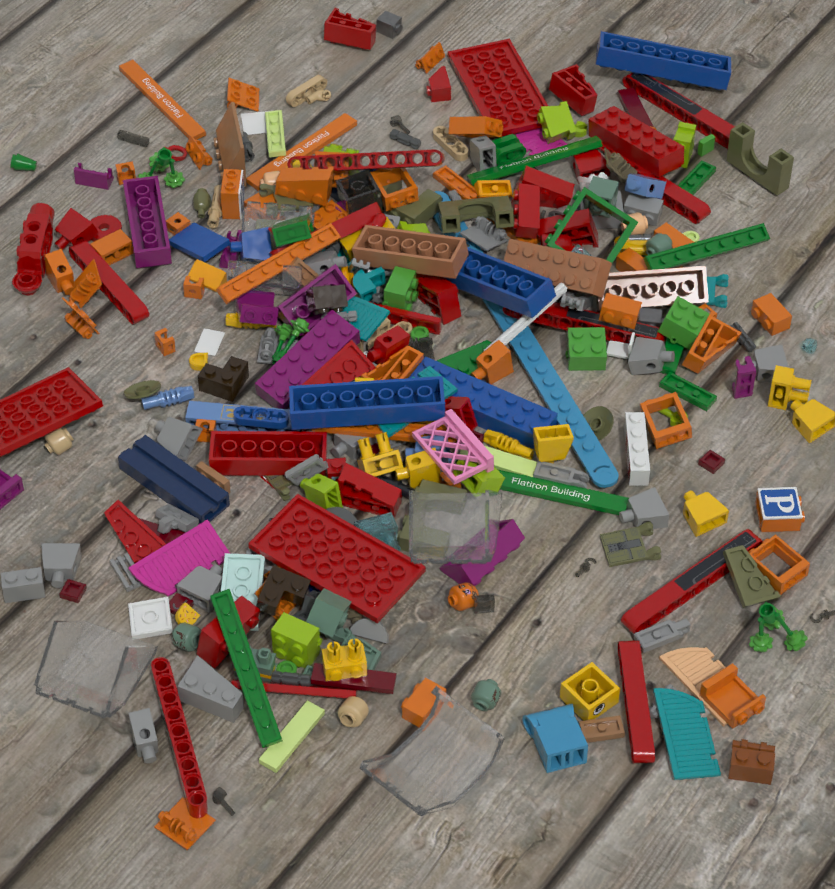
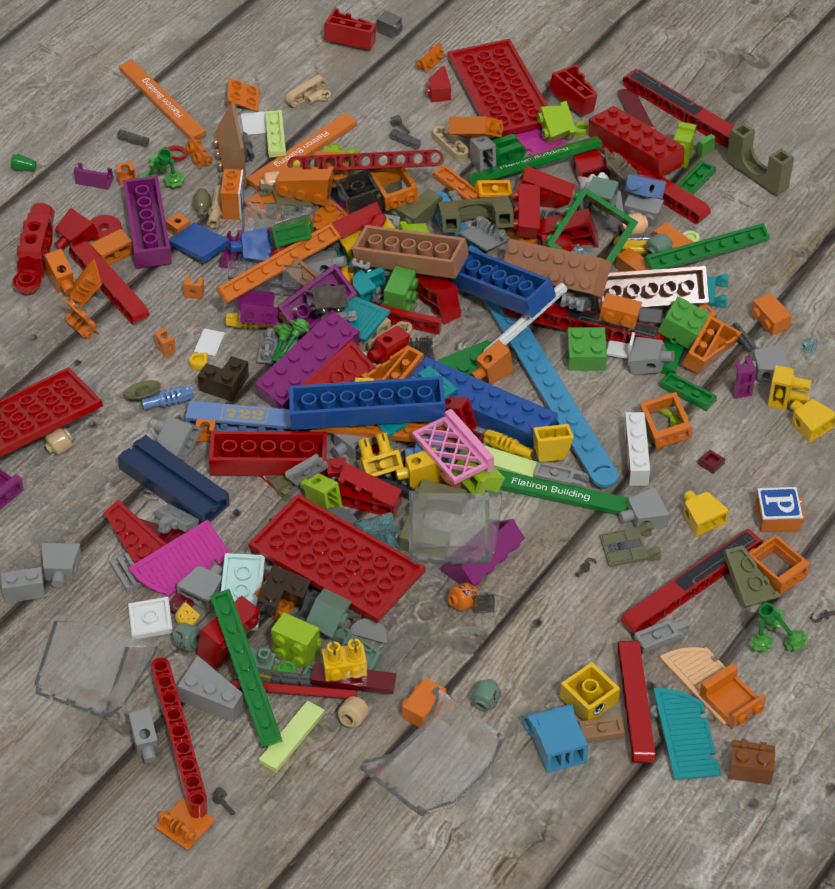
(73, 591): dark red tile -> none
(212, 276): light orange slope -> none
(214, 476): medium nougat plate -> none
(275, 414): blue beam -> none
(419, 332): bright green tile -> none
(600, 421): olive dish -> none
(663, 61): blue brick -> none

